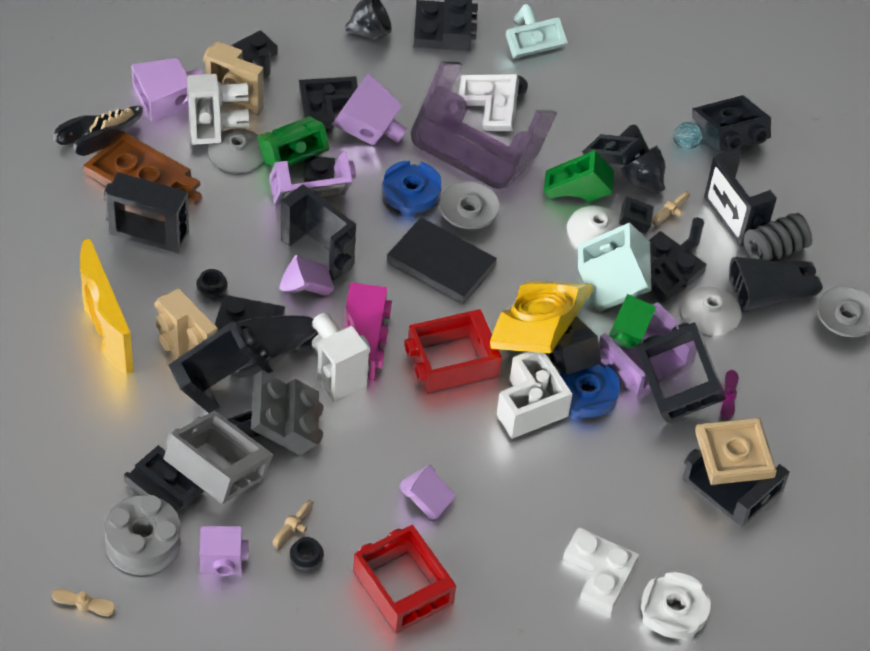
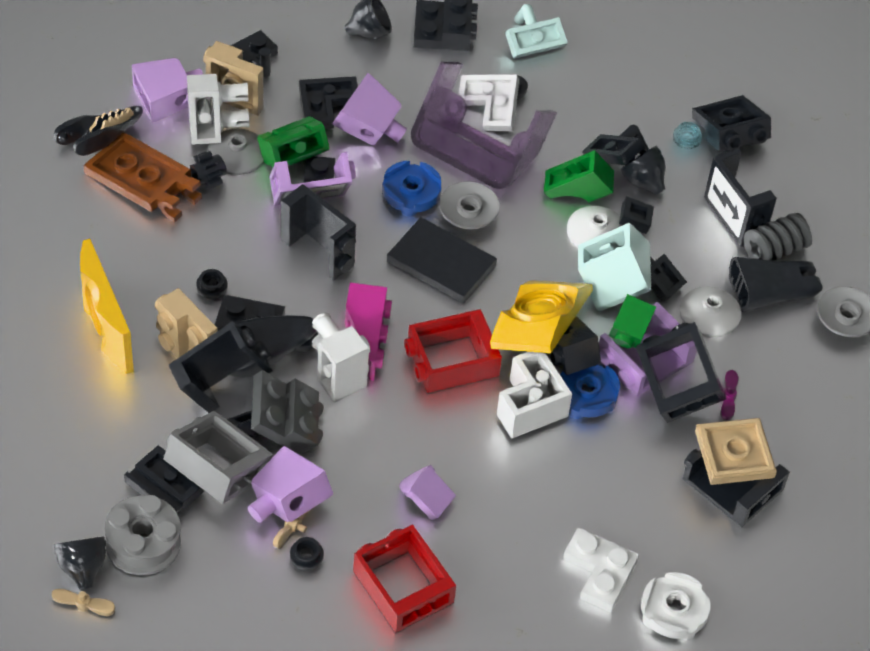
(81, 559): none -> black helmet
(150, 197): black window -> none
(208, 169): none -> black gear
(222, 550): lavender brick -> none
(288, 487): none -> lavender torso
(307, 276): lavender tile -> none
(670, 208): tan piece -> none
(680, 255): black plate -> none

